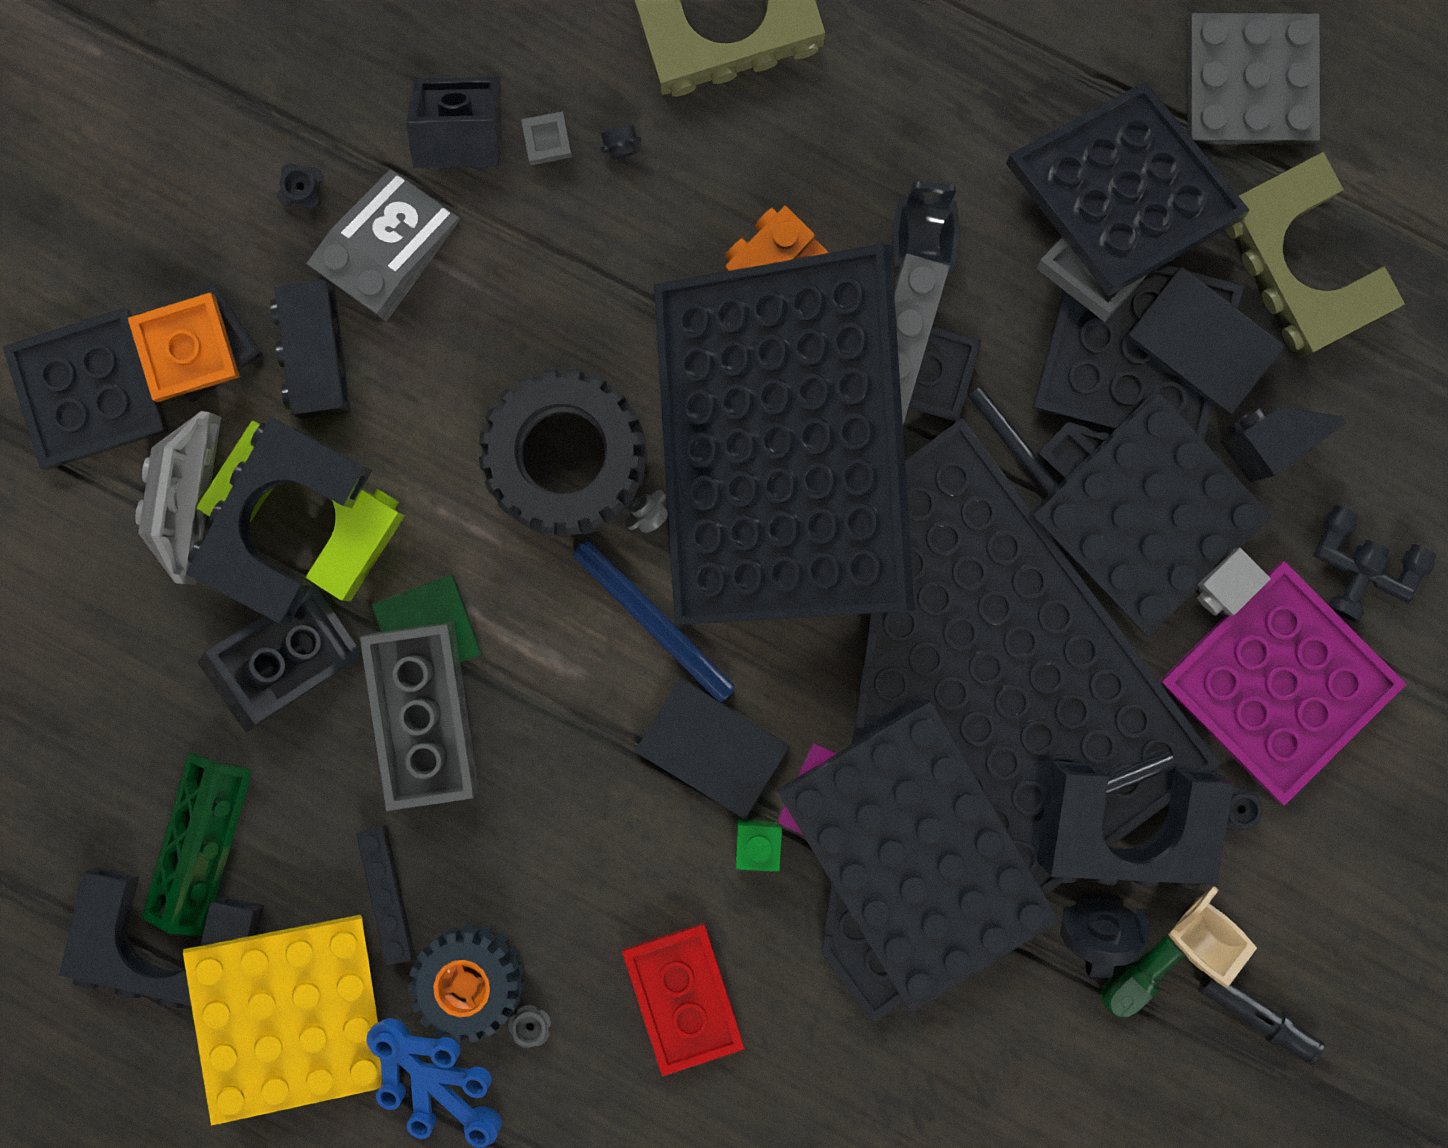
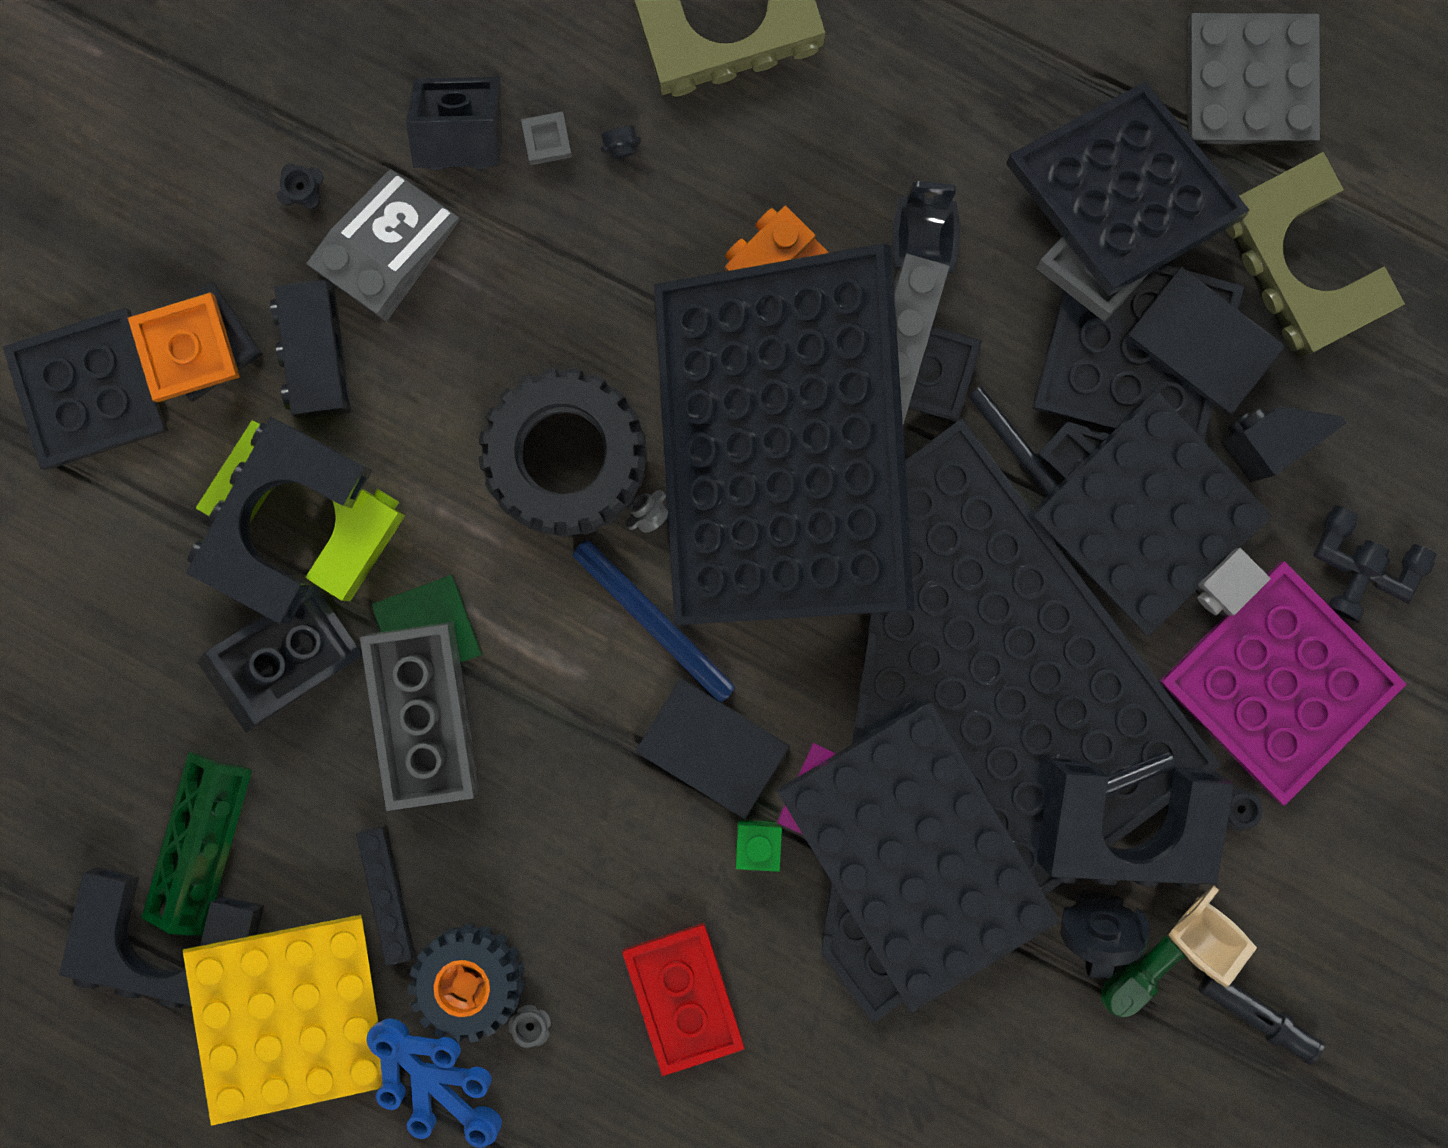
(175, 483): light grey wedge -> none

